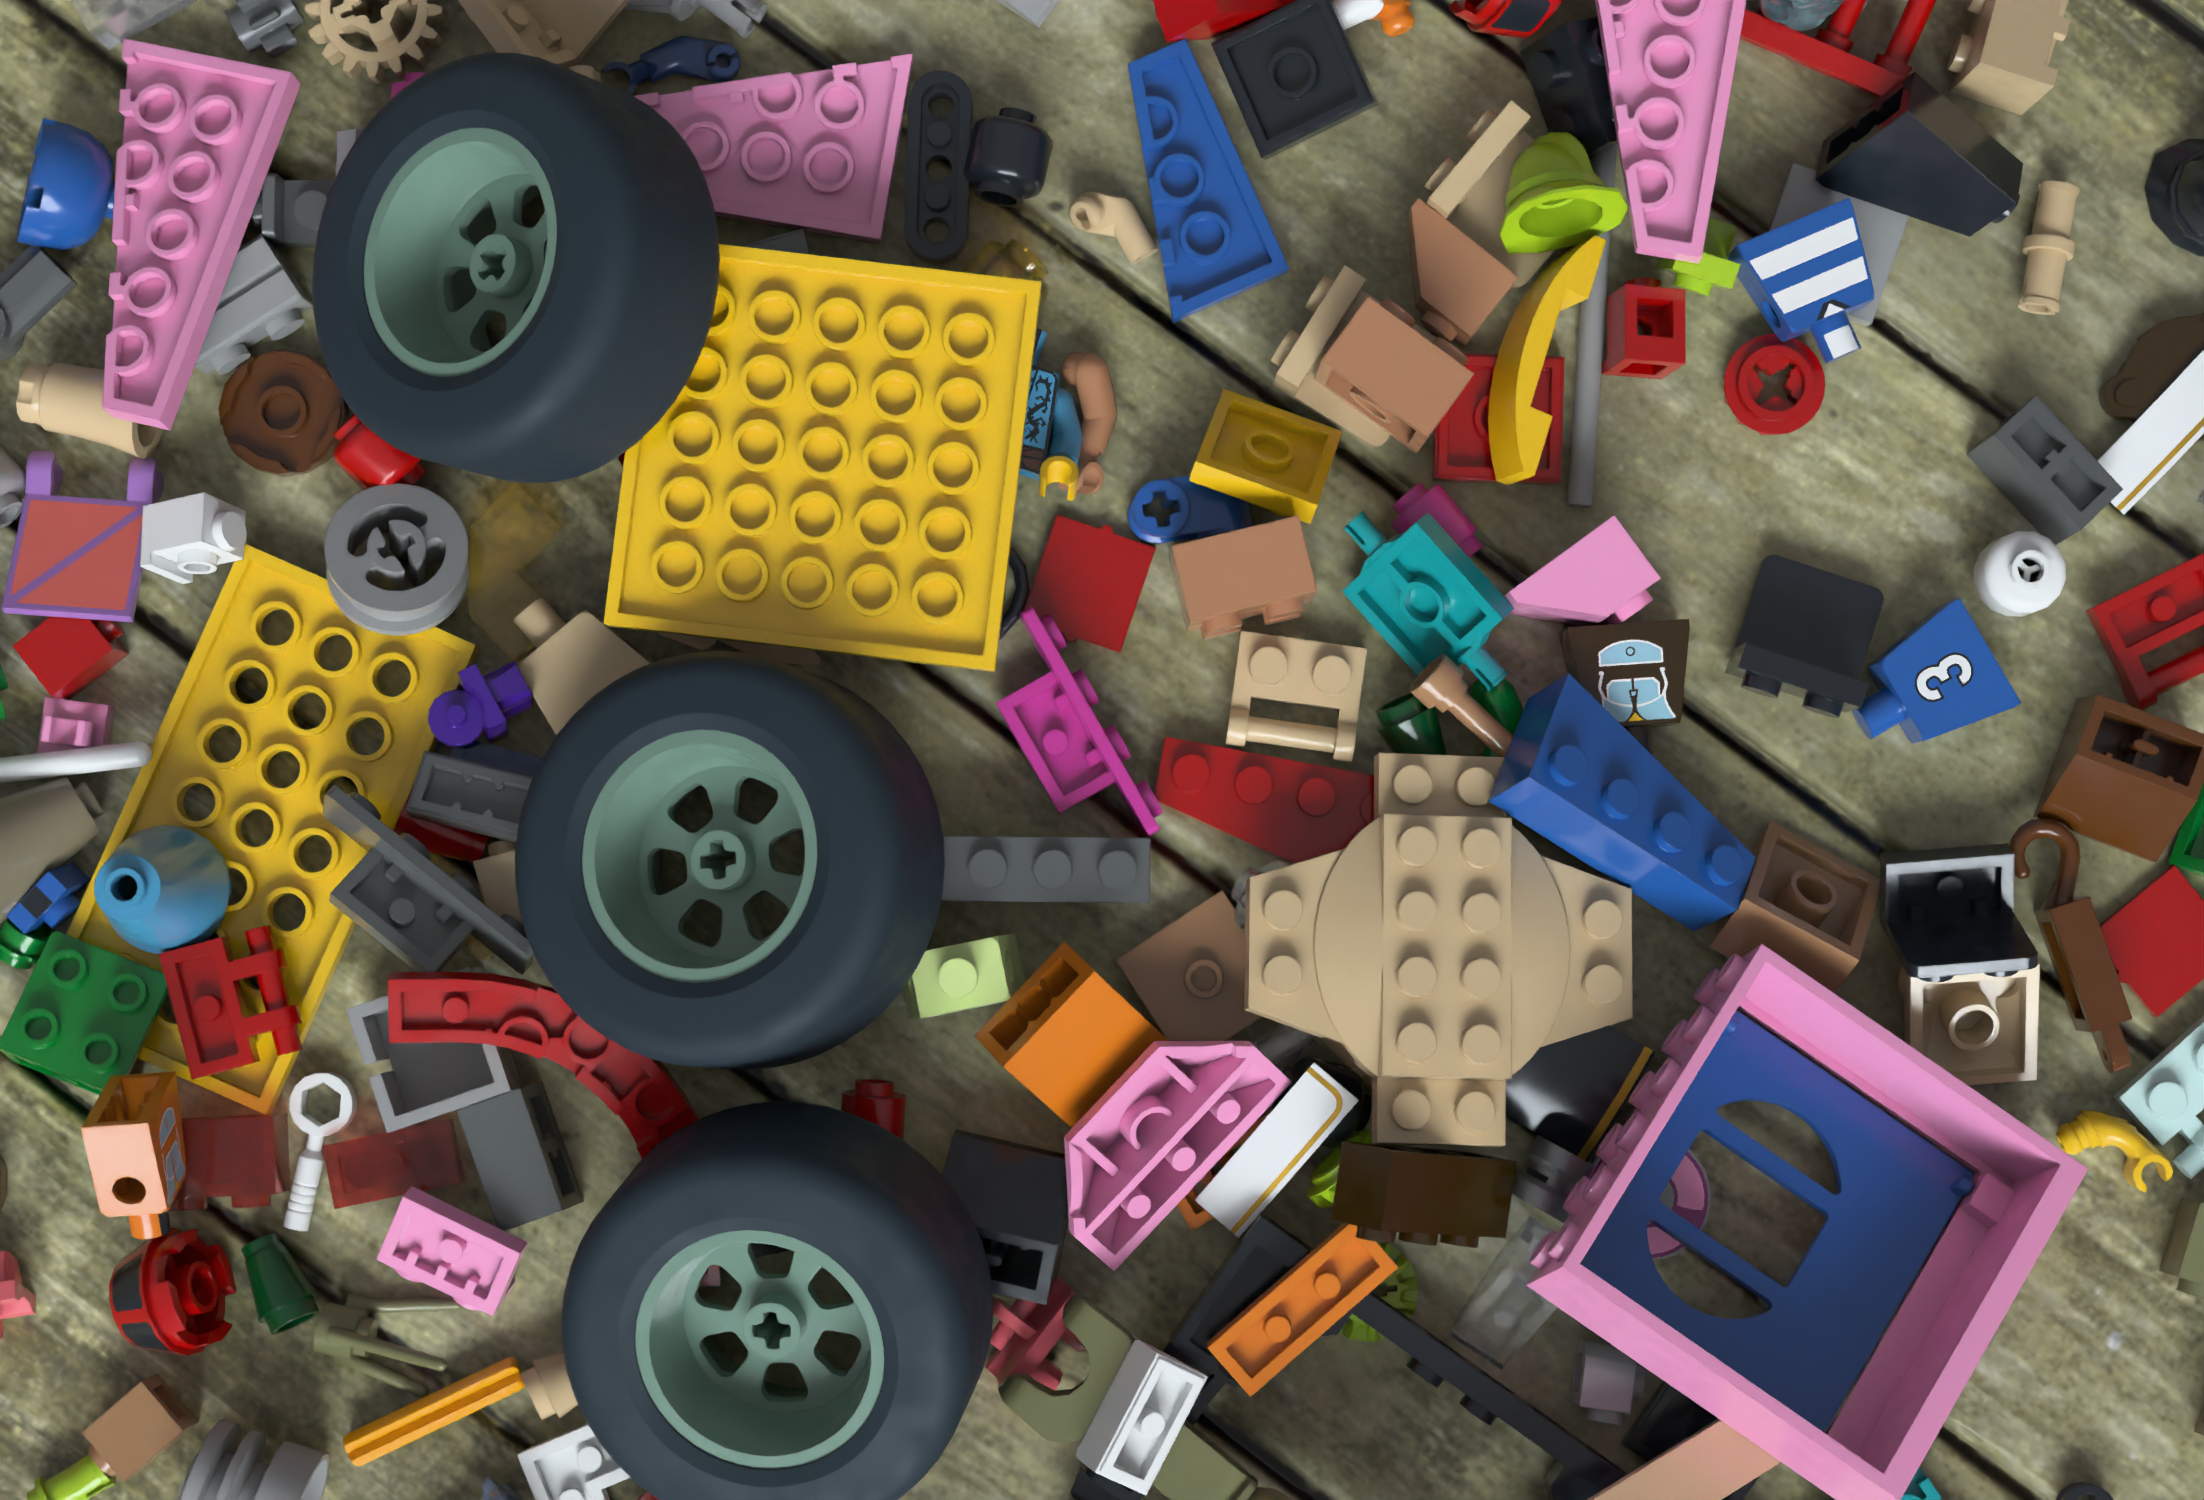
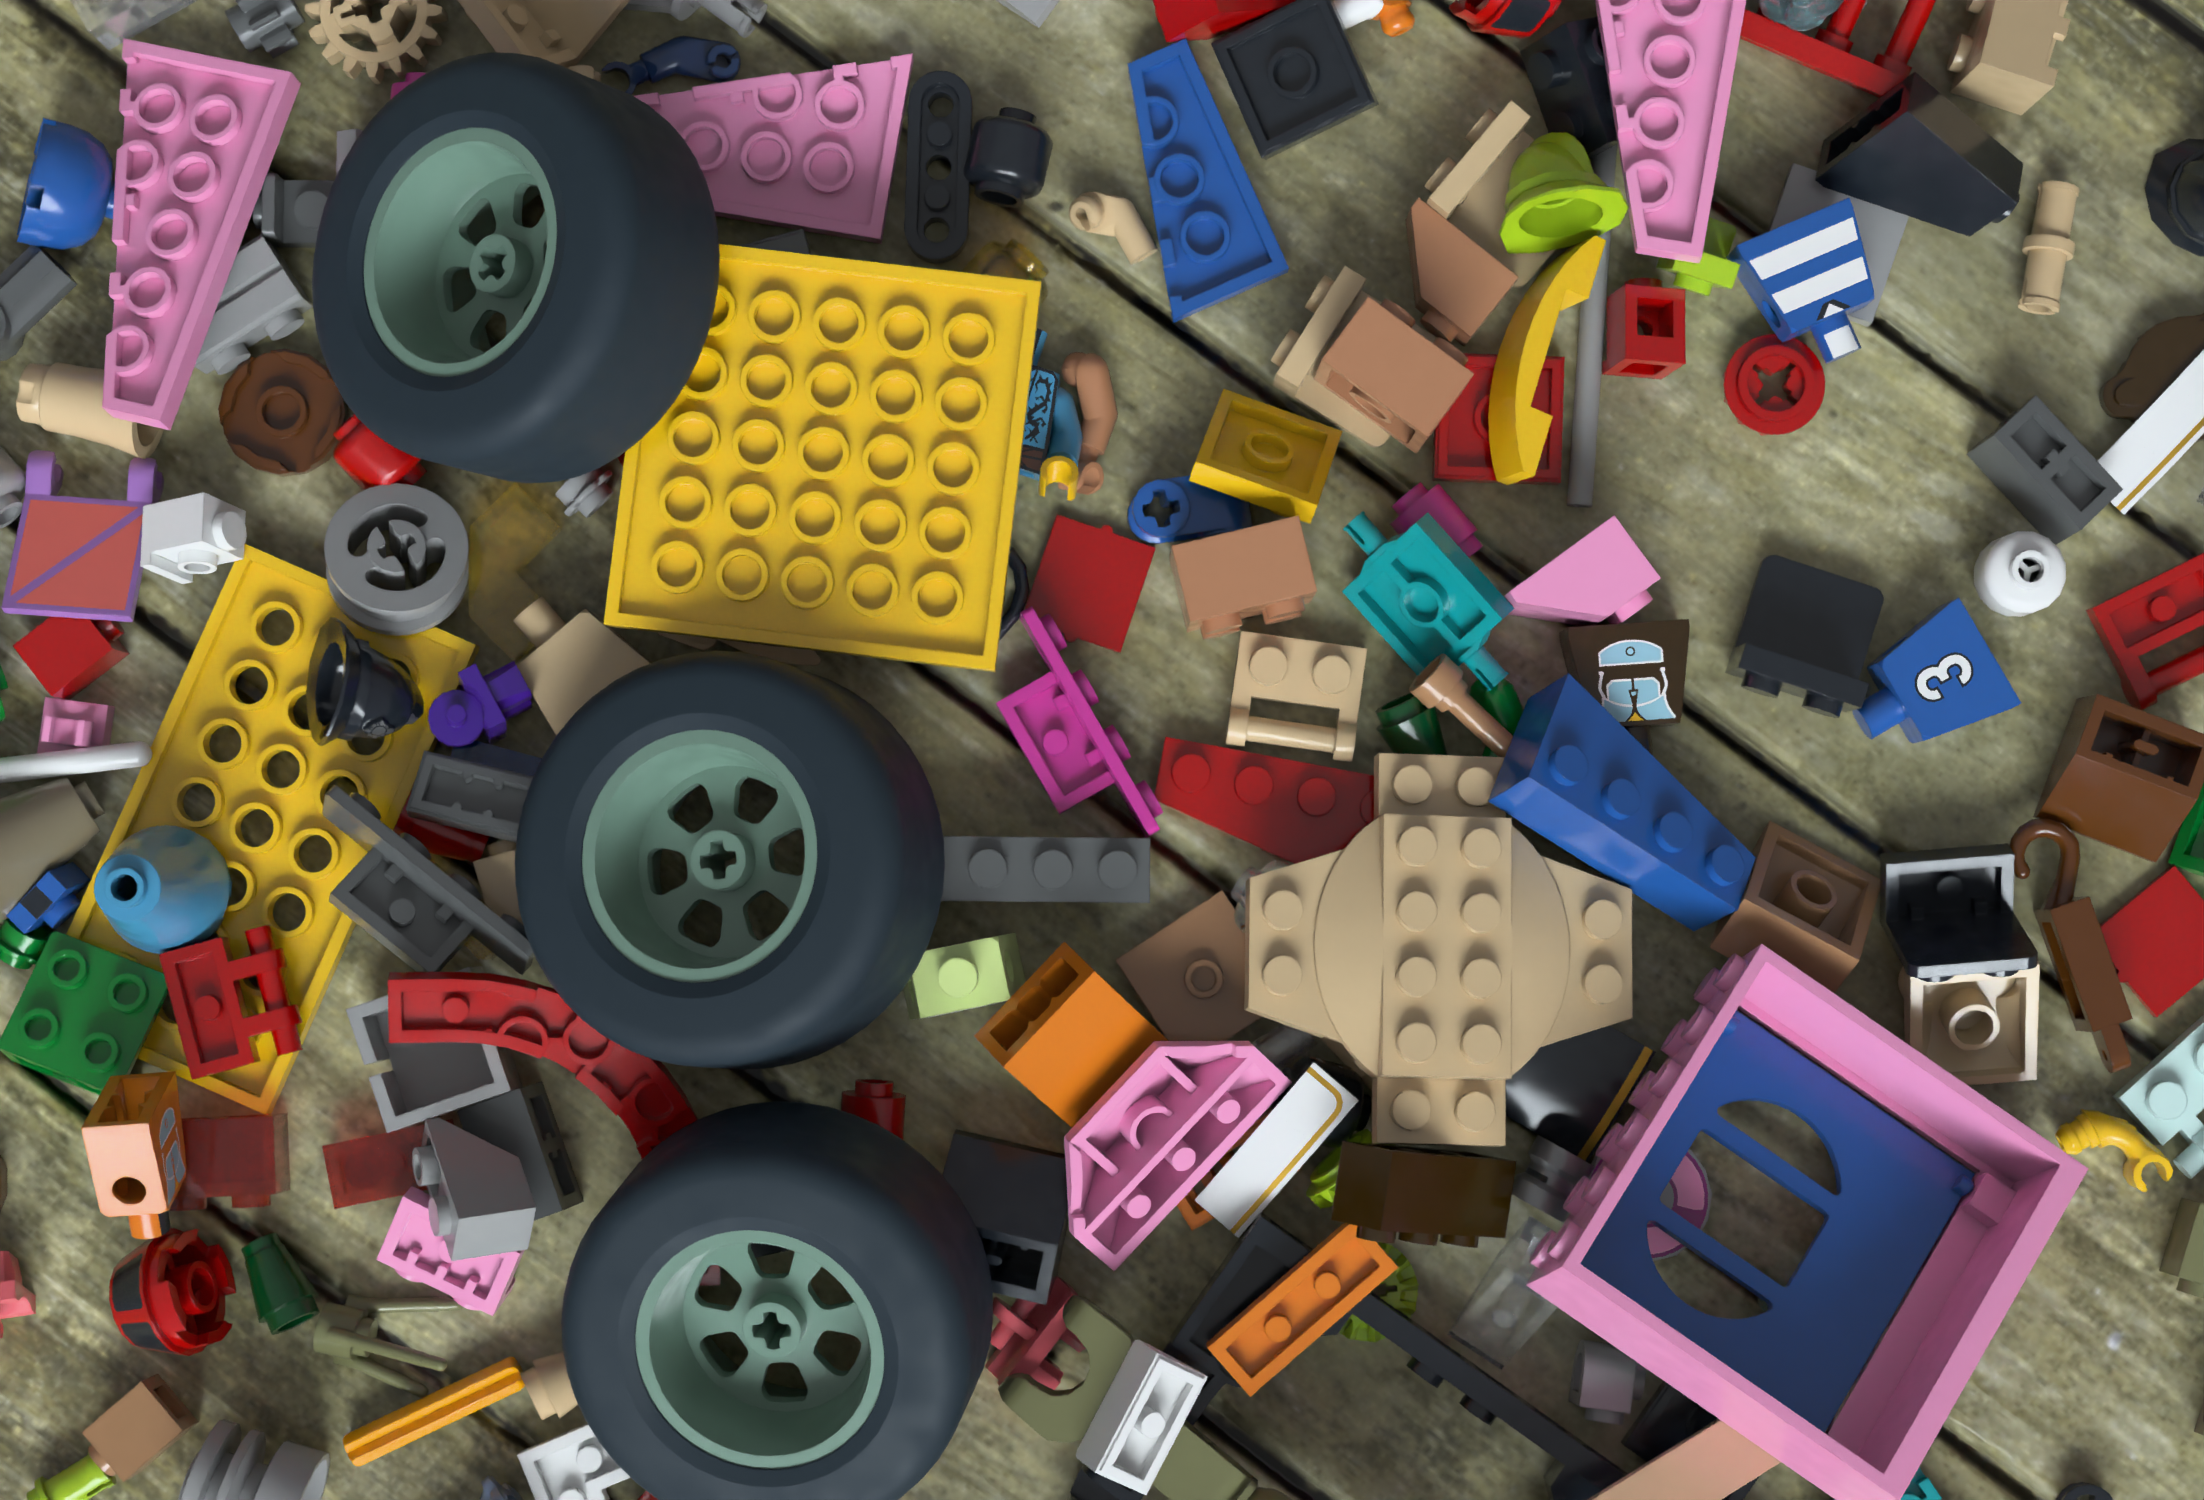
(311, 1159): white piece -> none
(356, 689): none -> black piece
(474, 1191): none -> light grey slope
(585, 492): none -> light grey plate

